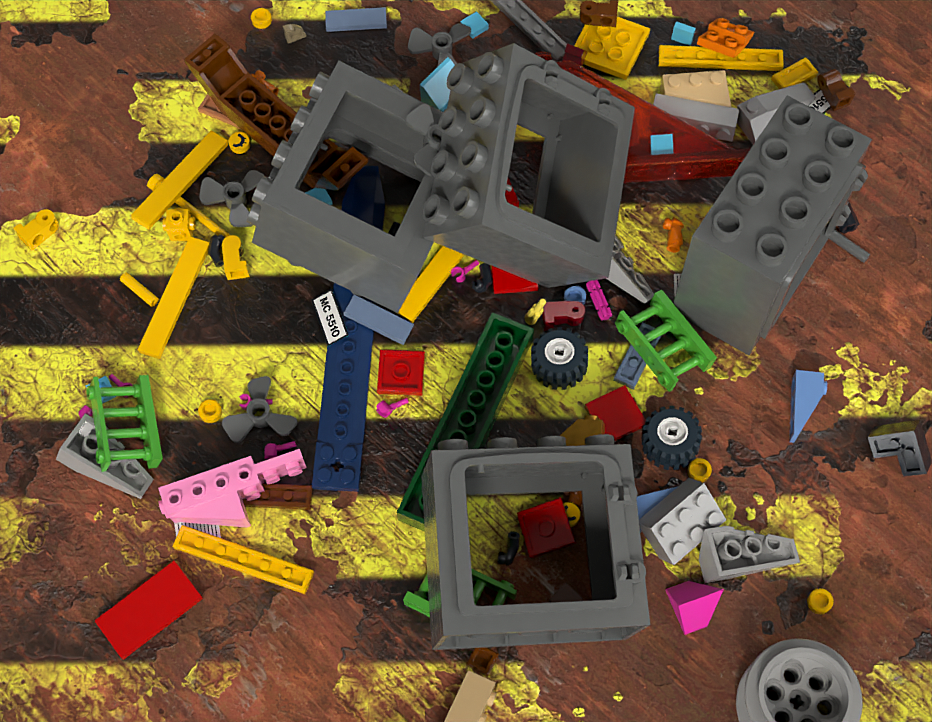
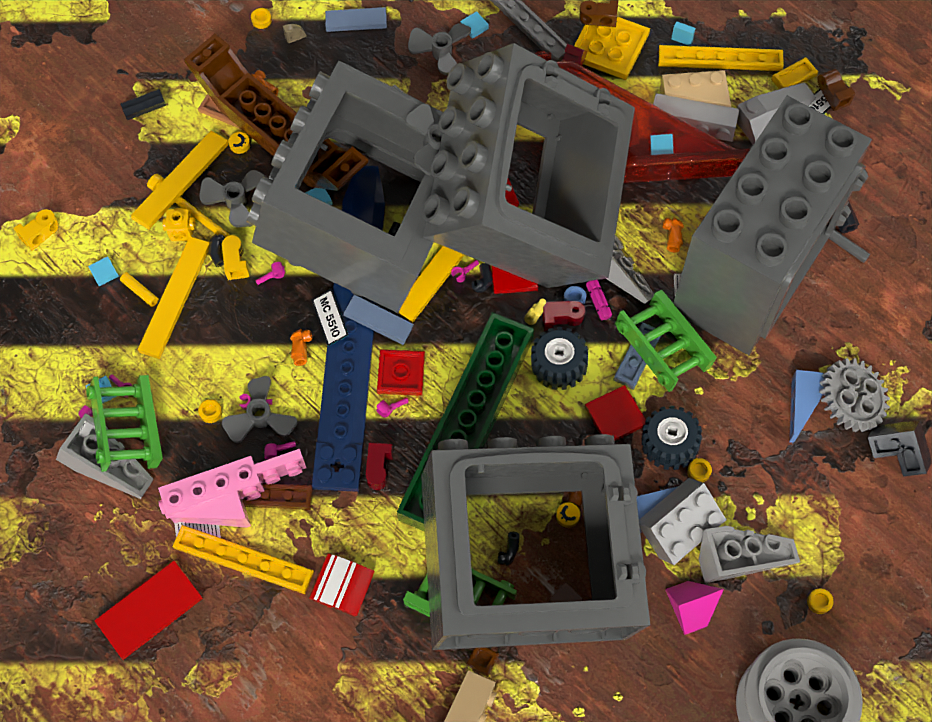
(103, 271): none -> medium azure tile
(143, 104): none -> black axle
(277, 272): none -> dark pink hand
(299, 347): none -> orange arm
(341, 584): none -> red slope
(376, 464): none -> dark red leg
(434, 87): medium azure slope -> none
(546, 528): red tile -> none
(582, 429): pearl gold slope -> none
(725, 37): orange slope -> none
(854, 395): none -> light grey gear

